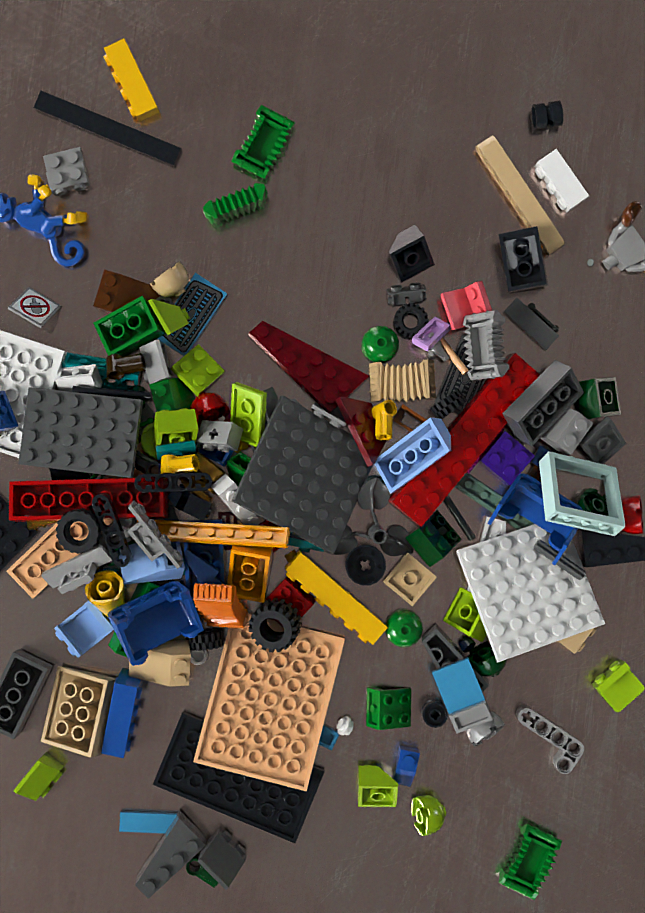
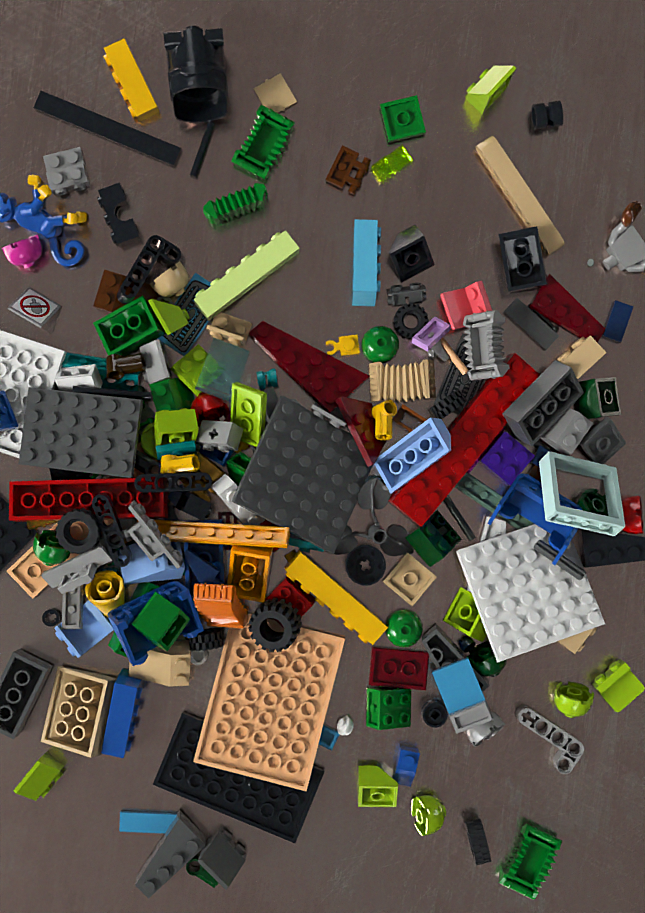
(24, 251): none -> dark pink cylinder
(47, 548): none -> green cylinder
(50, 623): none -> black bush
(72, 609): none -> light grey tile
(113, 199): none -> black arch
(142, 270): none -> black beam
(161, 621): none -> green slope
(197, 74): none -> black piece
(202, 149): none -> black bar
(221, 369): none -> clear light blue tile
(230, 328): none -> tan bracket
(246, 275): none -> yellowish green brick
(271, 378): none -> teal wheel
(275, 94): none -> tan piece
(342, 168): none -> reddish brown plate
(347, 345): none -> yellow plate
(365, 262): none -> medium azure wedge
(392, 163): none -> clear neon green slope
(398, 668): none -> dark red tile
(402, 119): none -> green plate
(478, 841): none -> black tyre
(490, 87): none -> lime slope
(560, 181): white brick -> none
(562, 308): none -> dark red wing
(573, 699): none -> lime cylinder
(583, 355): none -> tan brick
(617, 321): none -> dark blue tile

